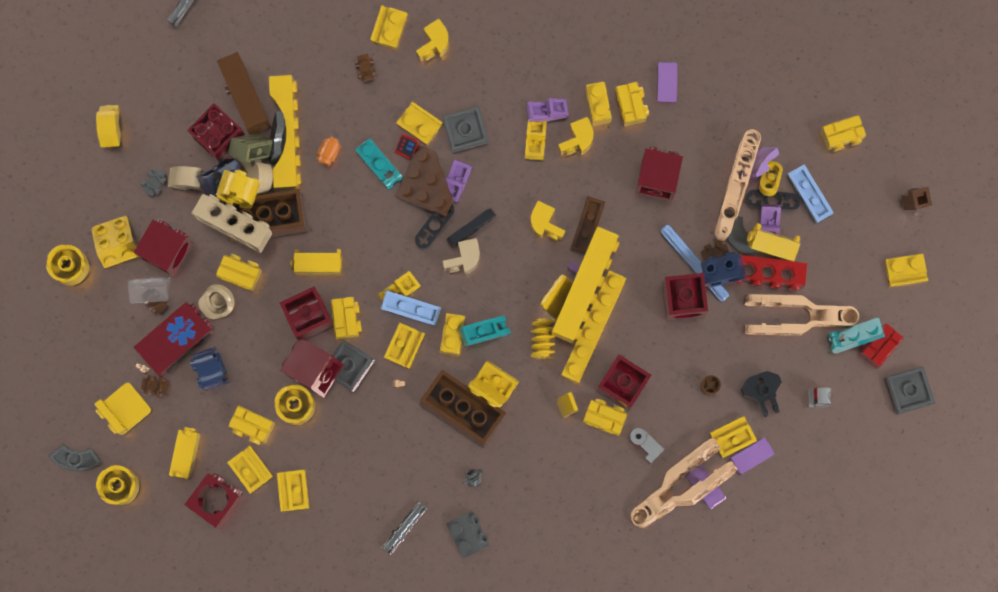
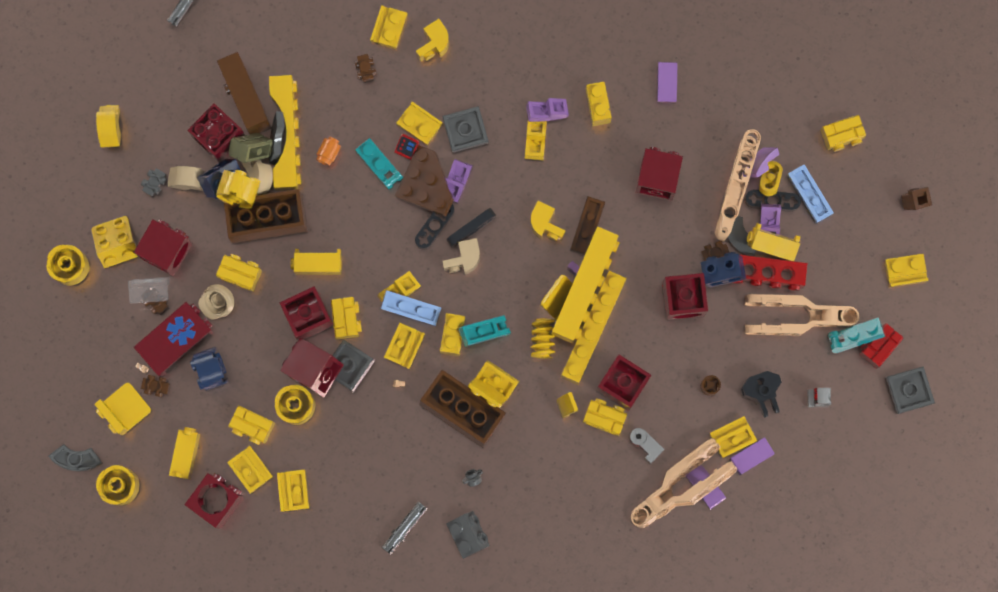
(254, 240): tan brick -> none
(583, 137): yellow brick -> none
(631, 104): yellow brick -> none
(690, 258): light blue axle -> none

